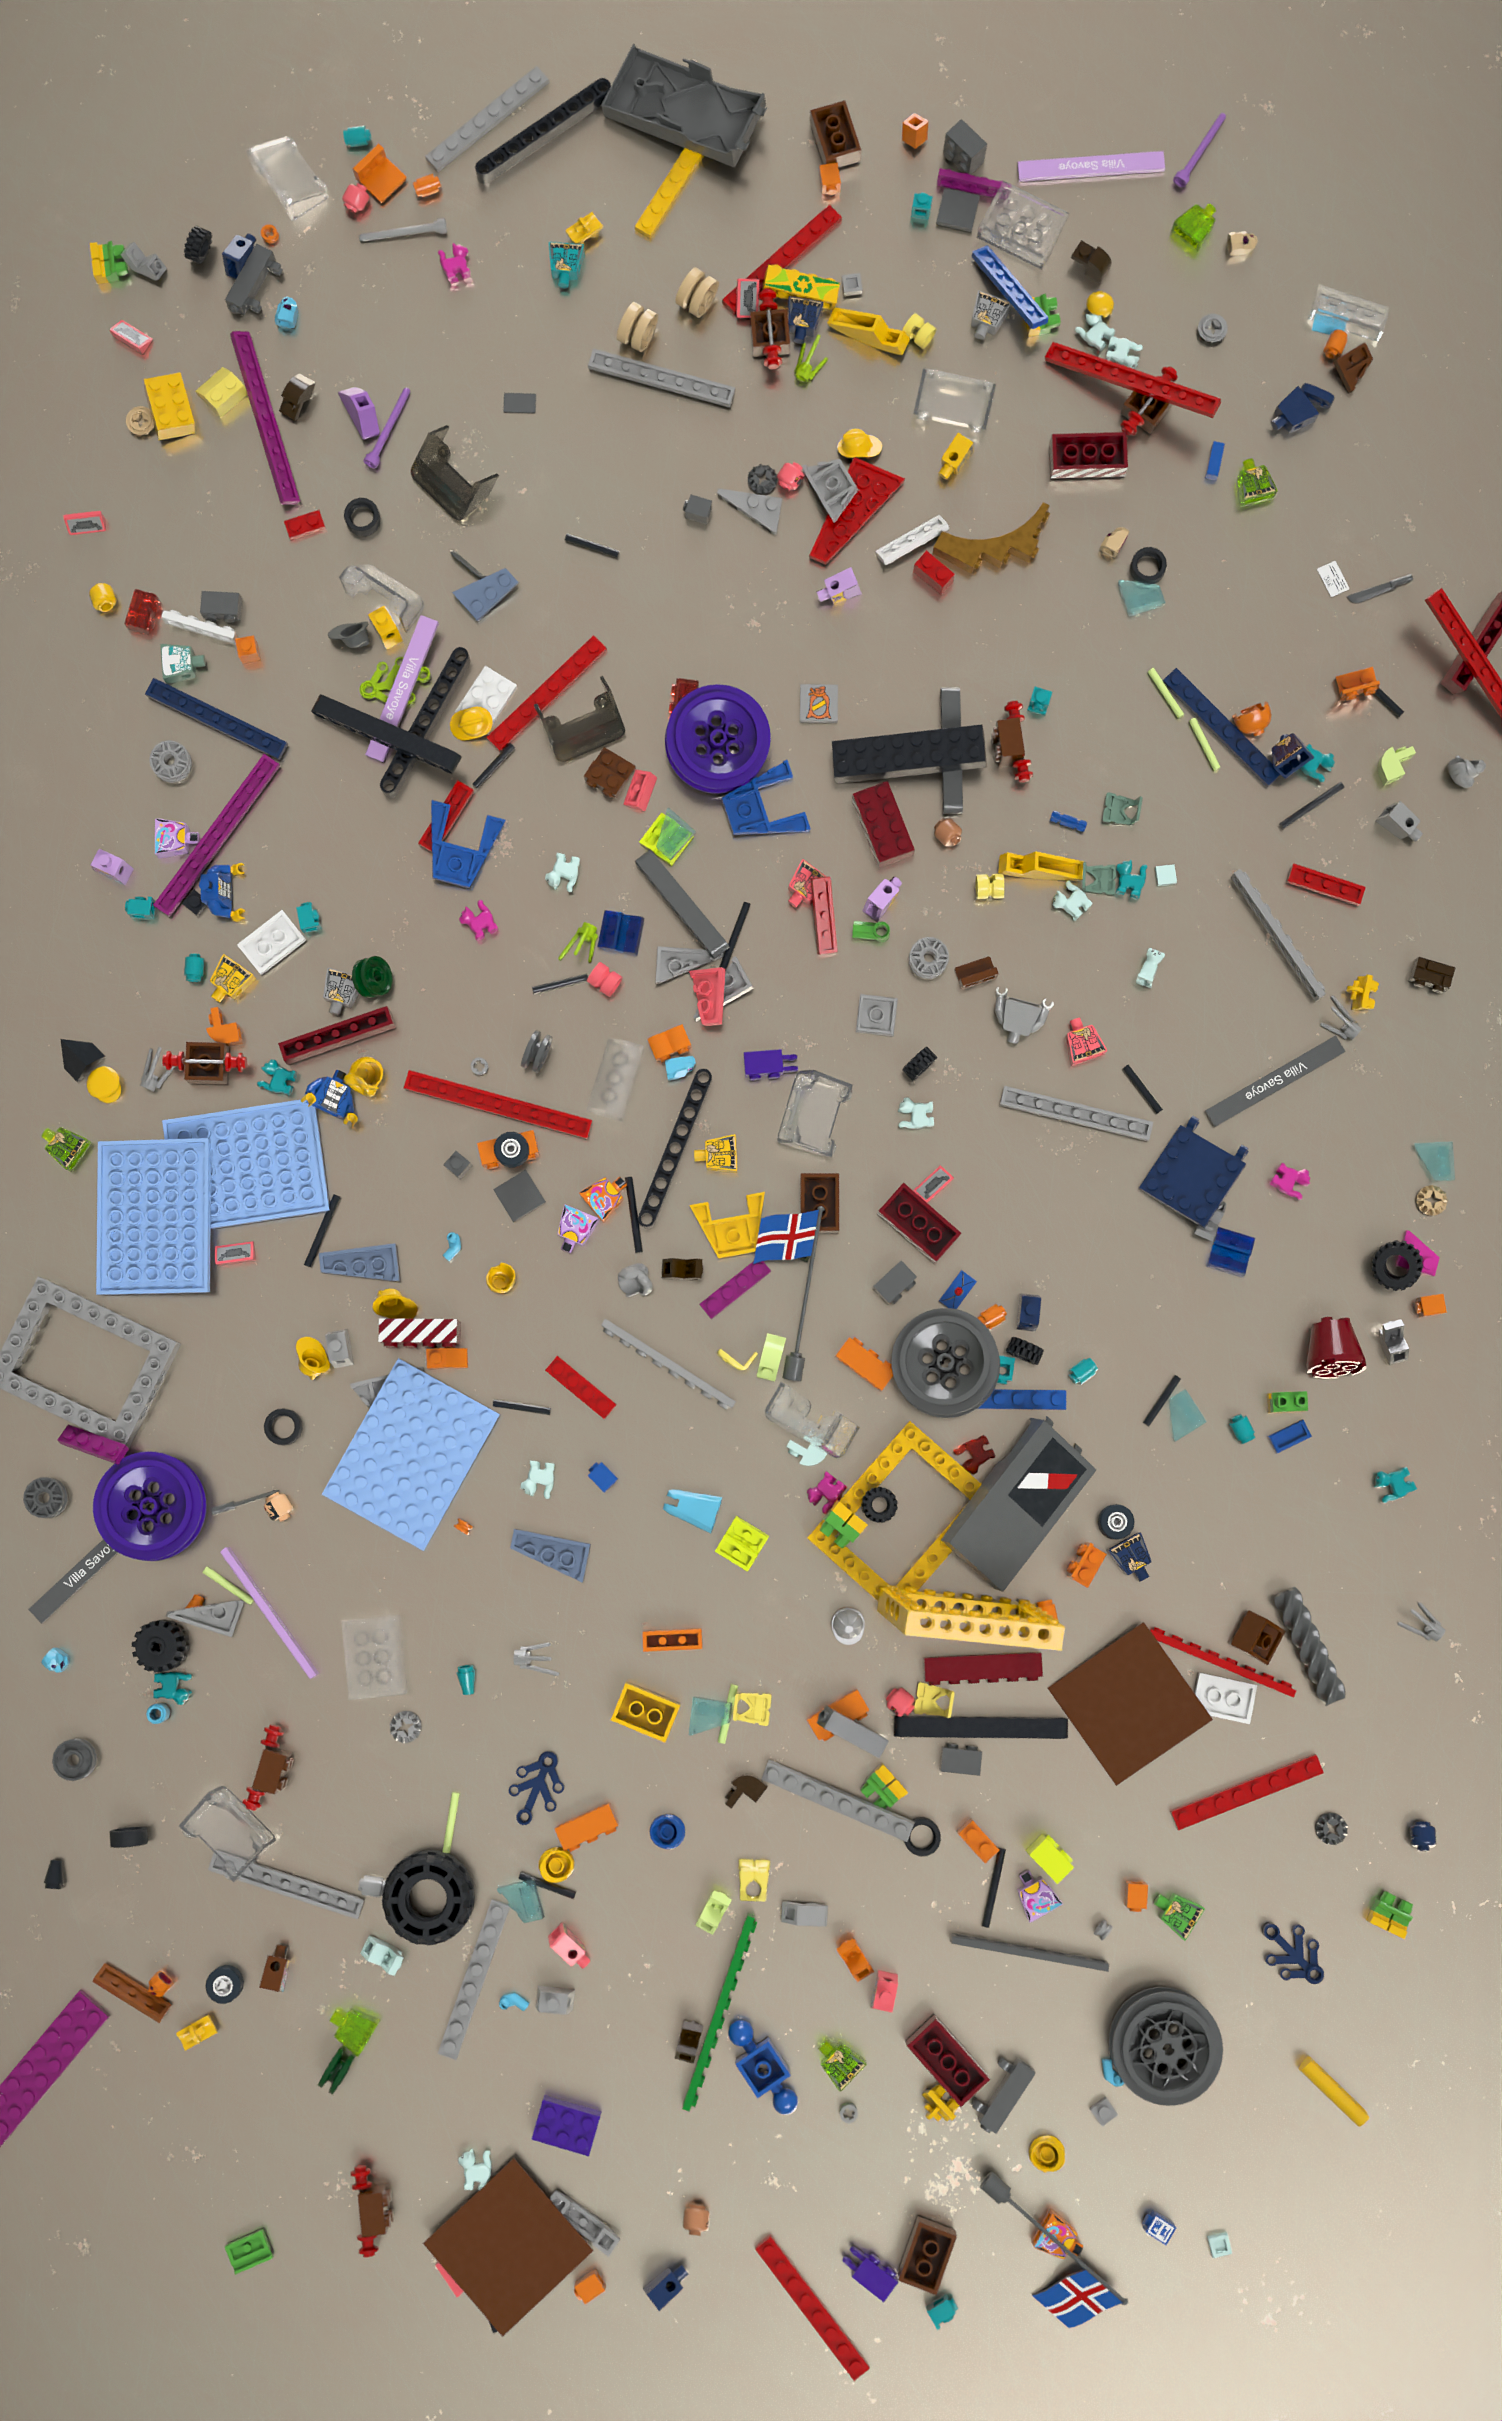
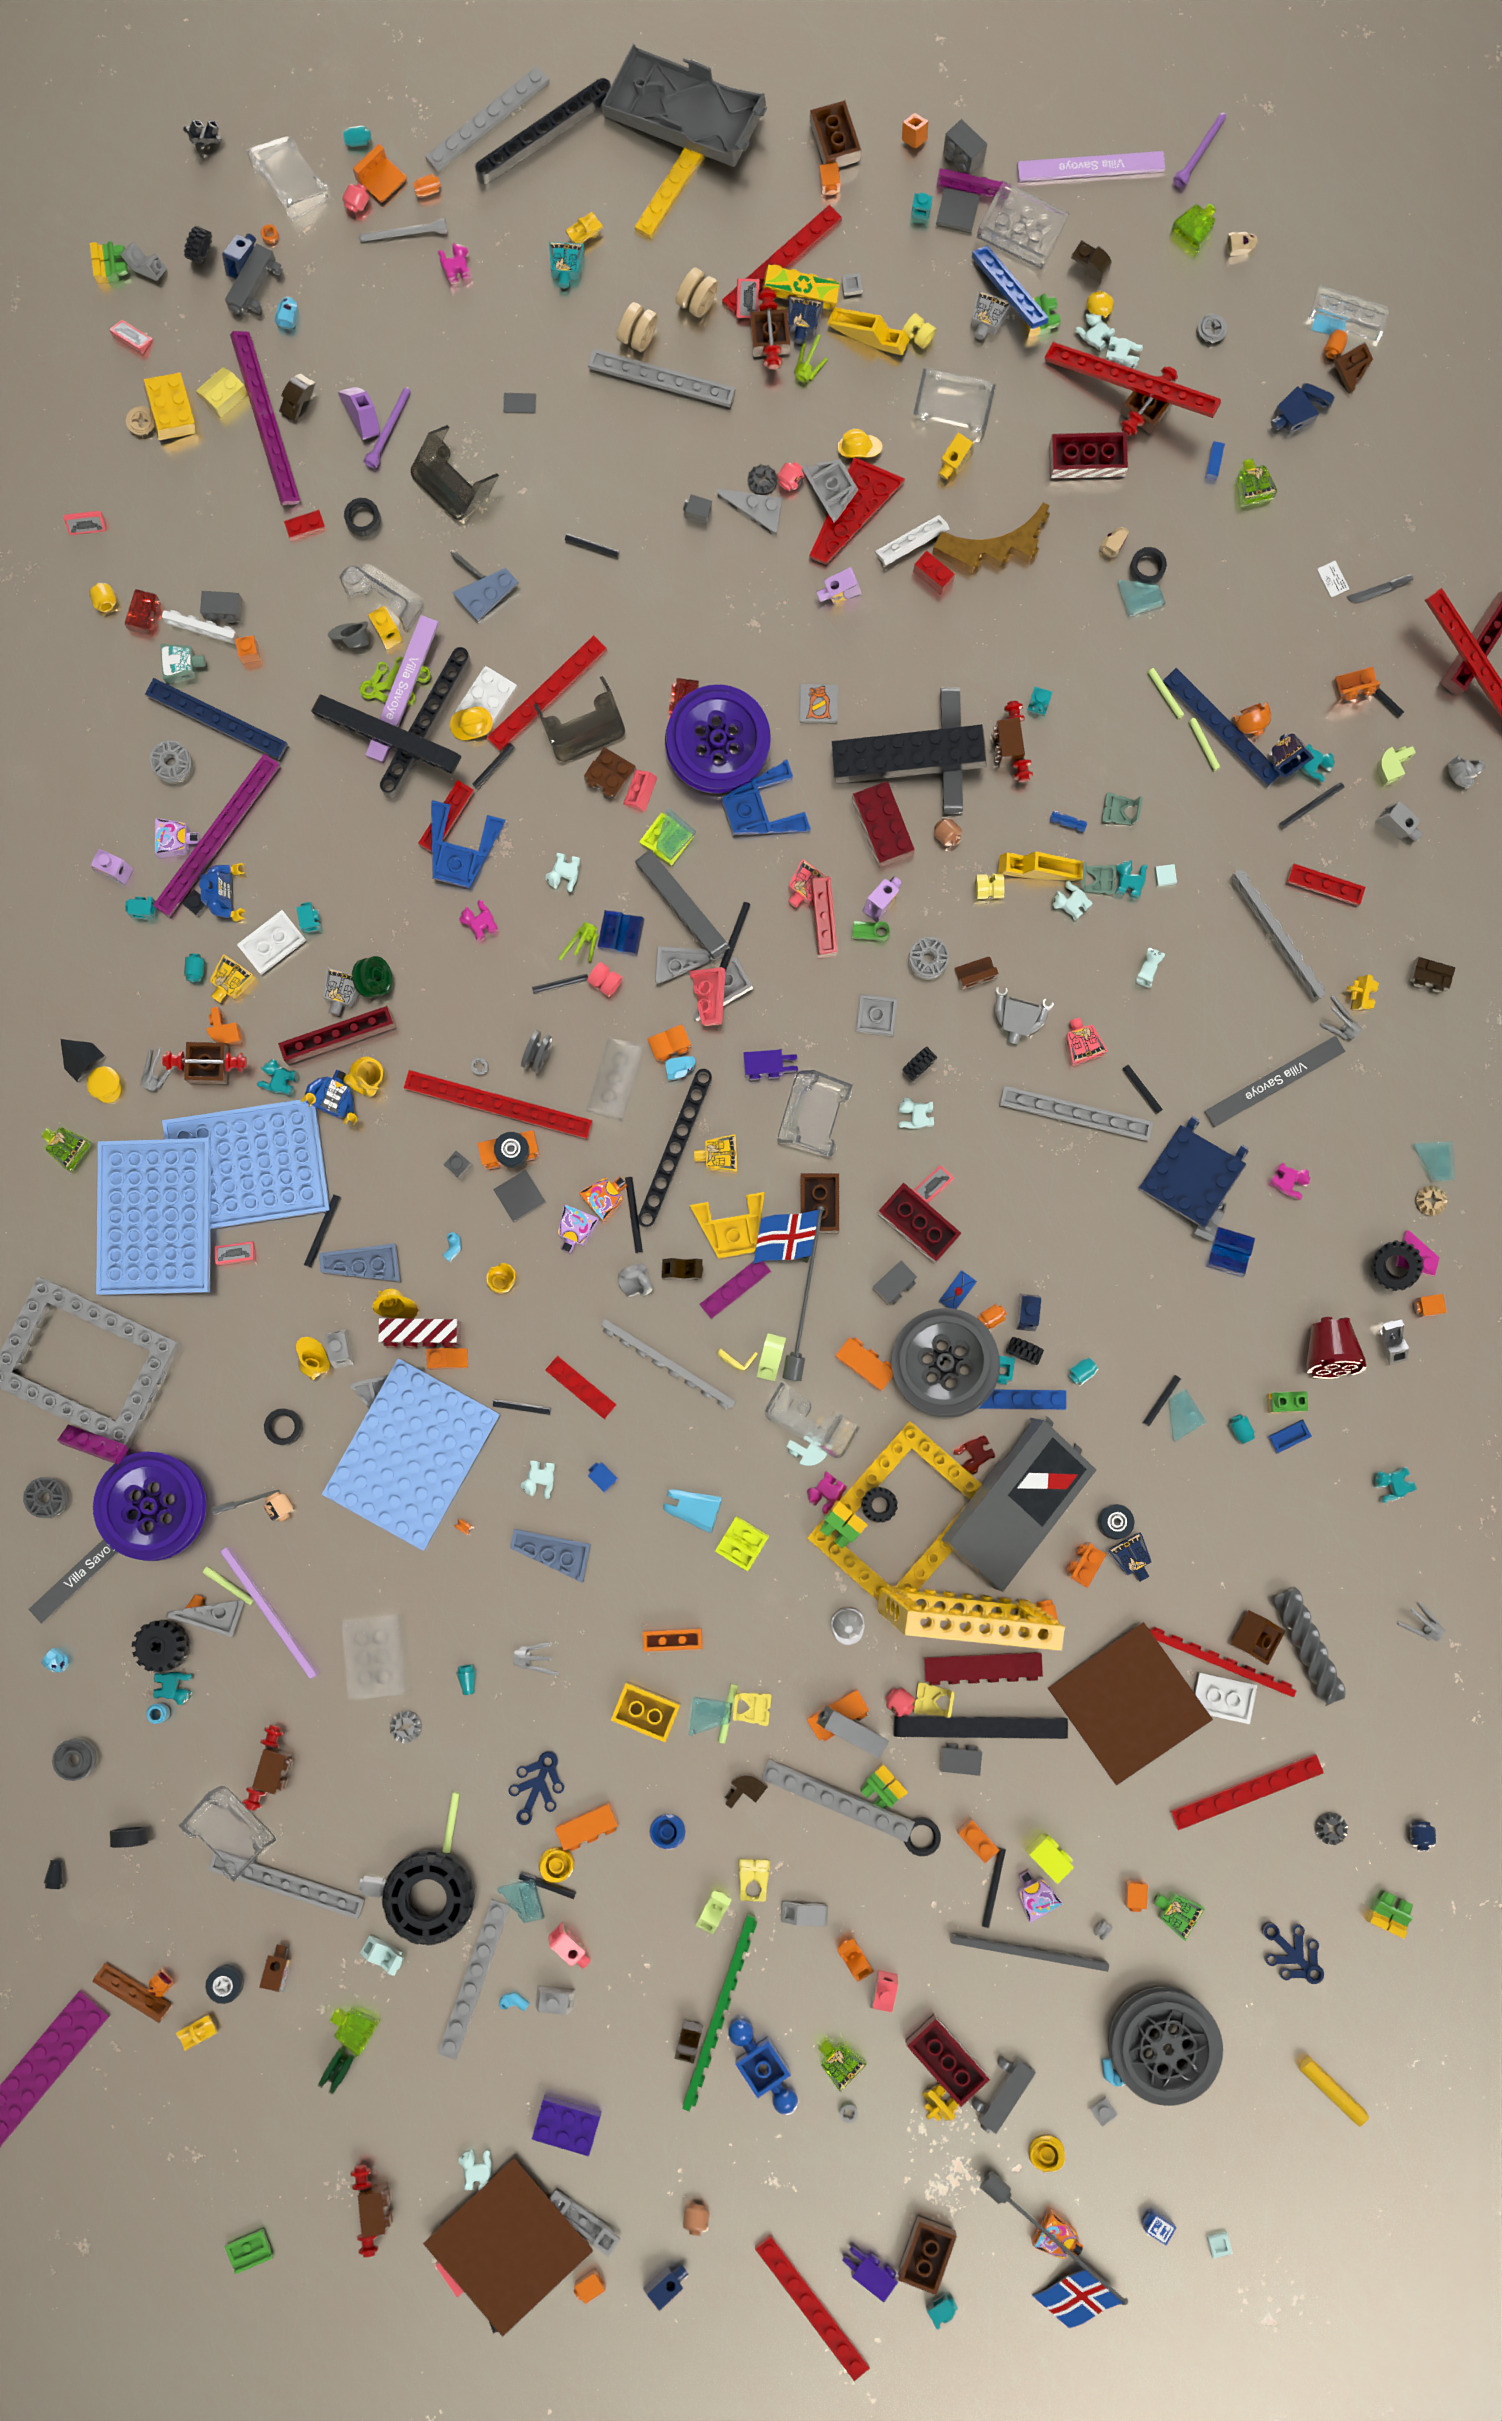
(202, 135): none -> black hips

